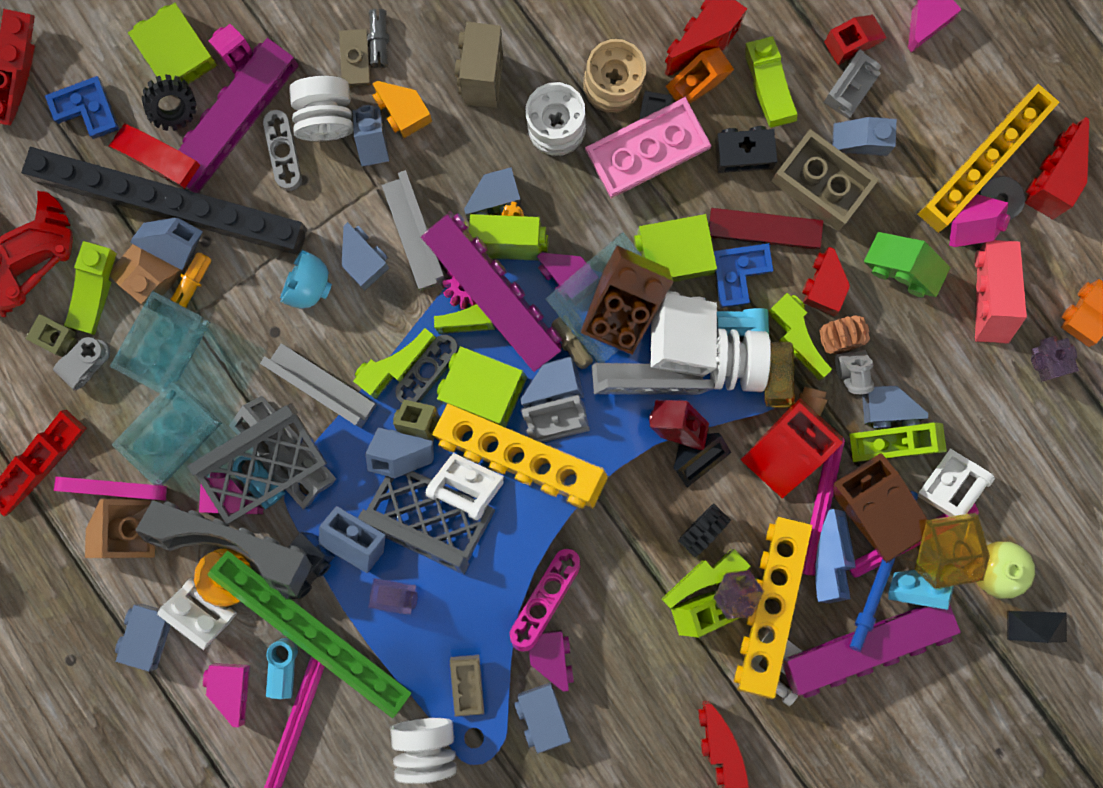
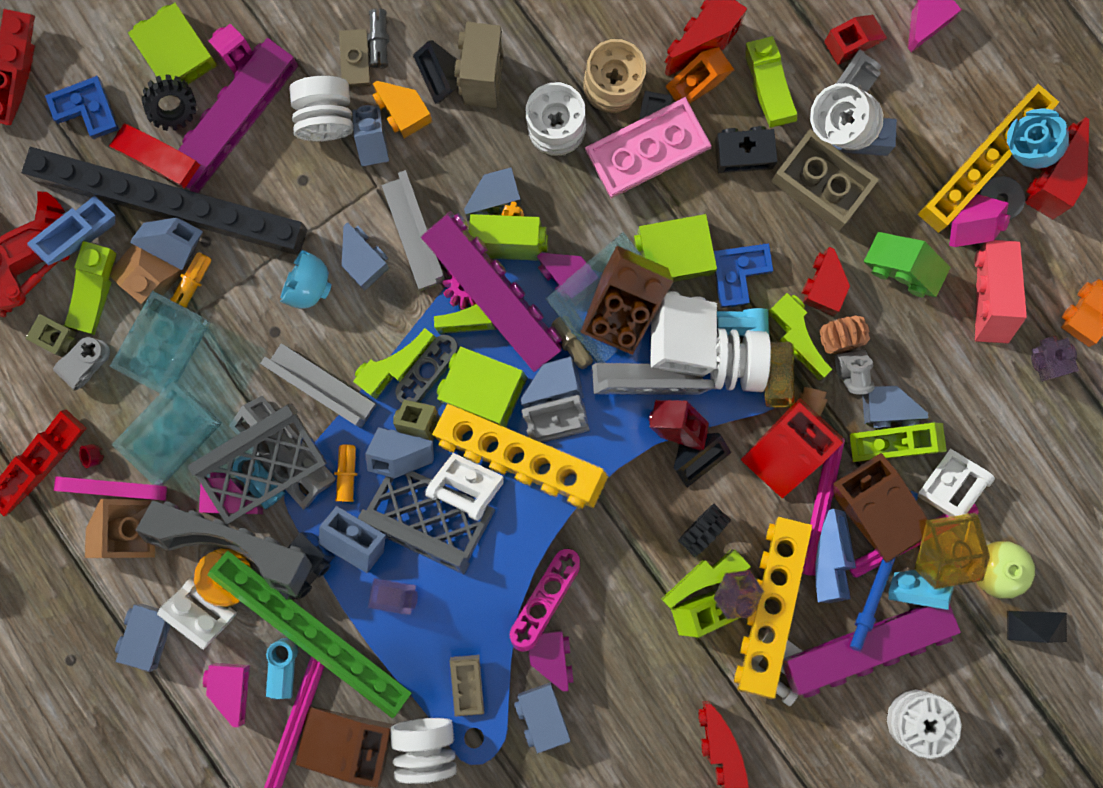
(71, 229): none -> medium blue slope
(90, 455): none -> dark red hinge
(279, 171): light grey beam -> none
(345, 473): none -> light orange axle
(345, 746): none -> reddish brown slope
(437, 70): none -> black slope
(765, 228): dark red tile -> none
(833, 109): none -> white wheel
(907, 728): none -> white wheel
(1038, 138): none -> medium azure cylinder

